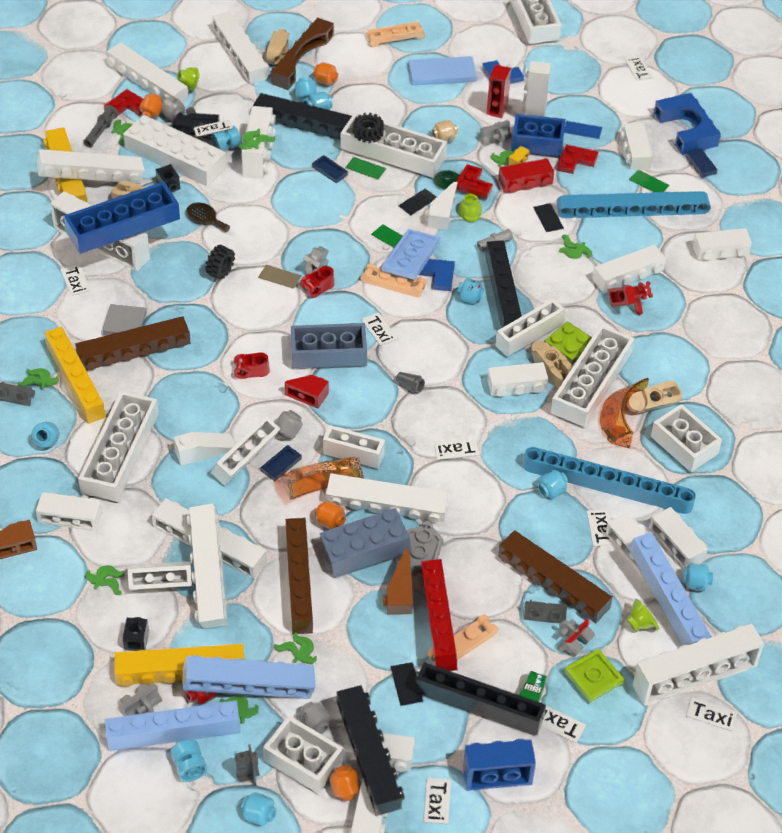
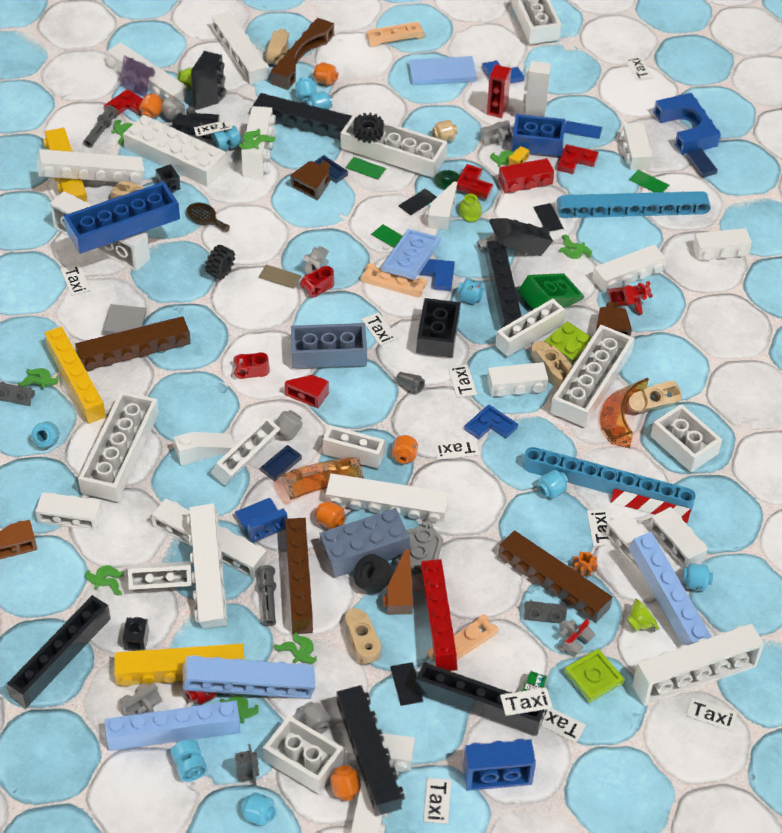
(58, 651): none -> black brick
(135, 76): none -> clear purple hinge
(208, 80): none -> black slope
(261, 519): none -> blue bracket
(267, 587): none -> dark grey pin
(311, 179): none -> reddish brown torso
(357, 624): none -> tan piece
(364, 570): none -> black tyre
(404, 449): none -> orange head
(438, 327): none -> black brick
(462, 380): none -> white sticker
(489, 419): none -> blue tile
(521, 235): none -> black slope
(526, 701): none -> white sticker
(543, 287): none -> green slope
(585, 563): none -> orange gear
(614, 318): none -> reddish brown torso
(647, 504): none -> sticker

